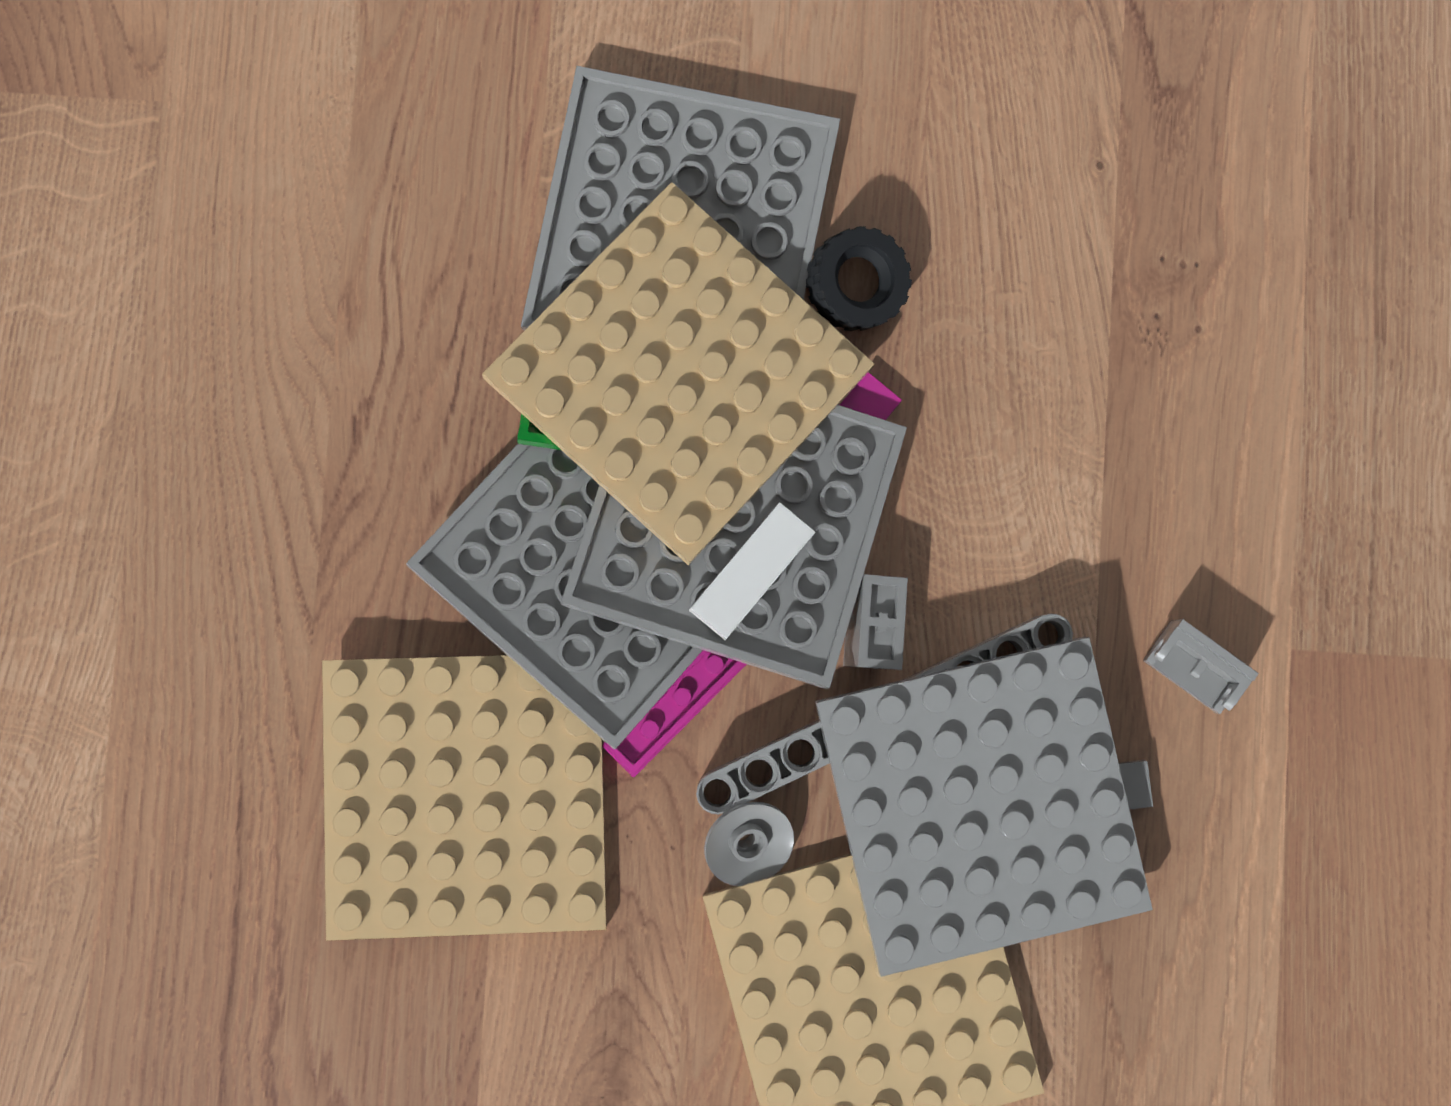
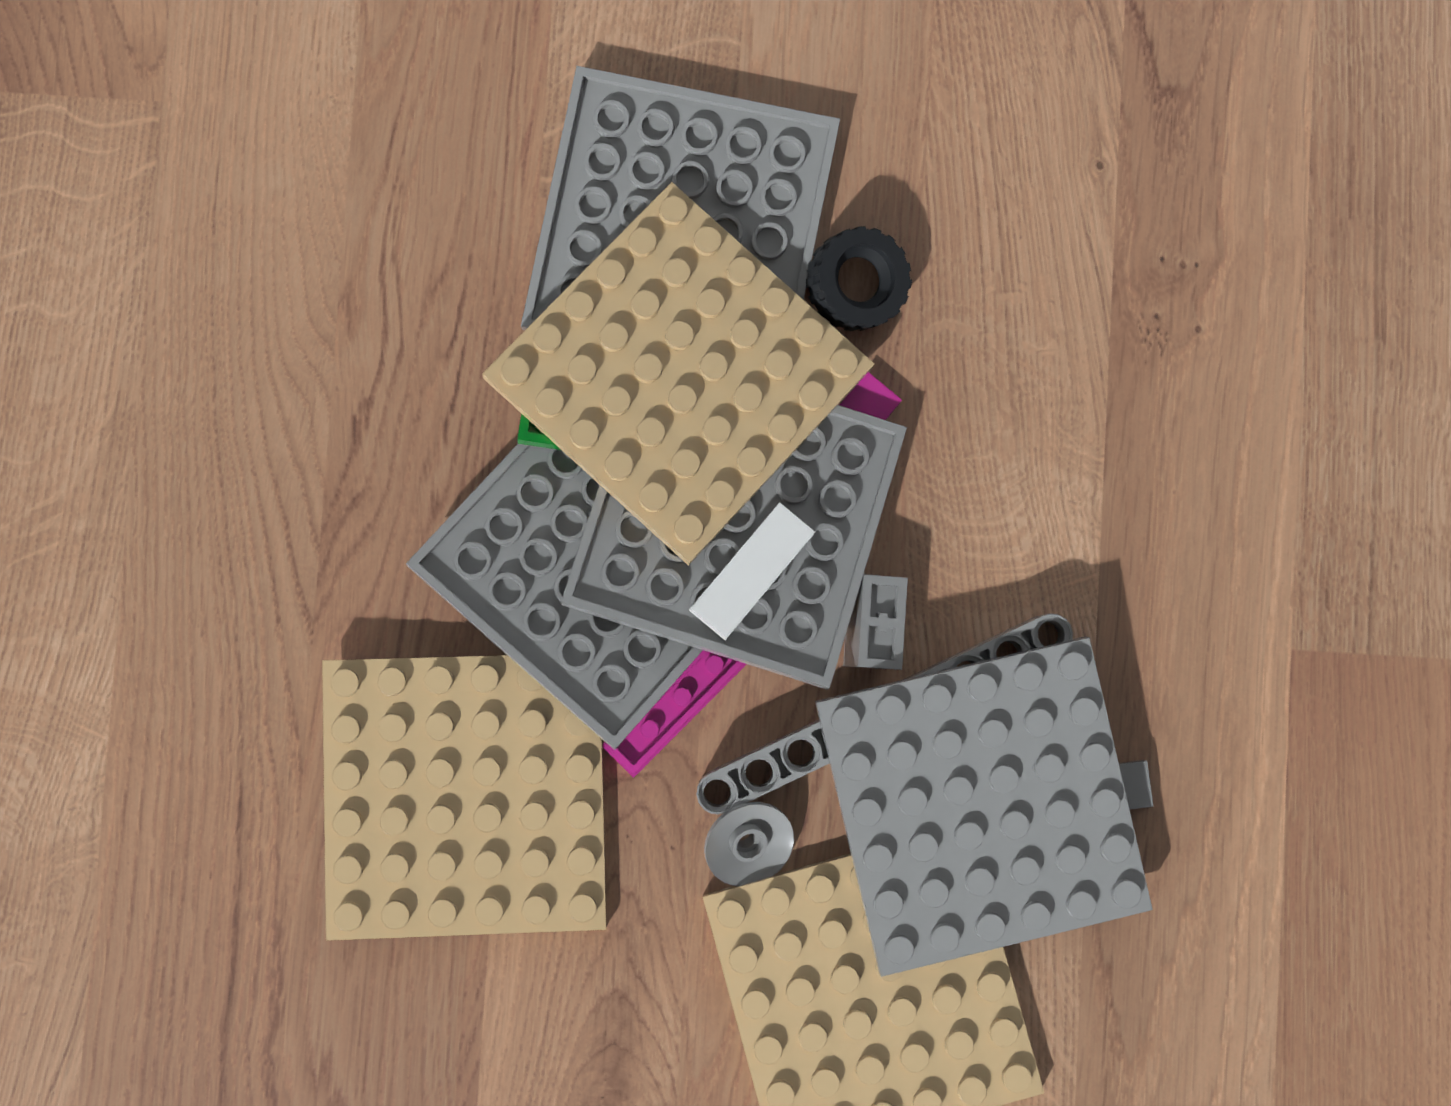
(1200, 666): light grey hinge -> none

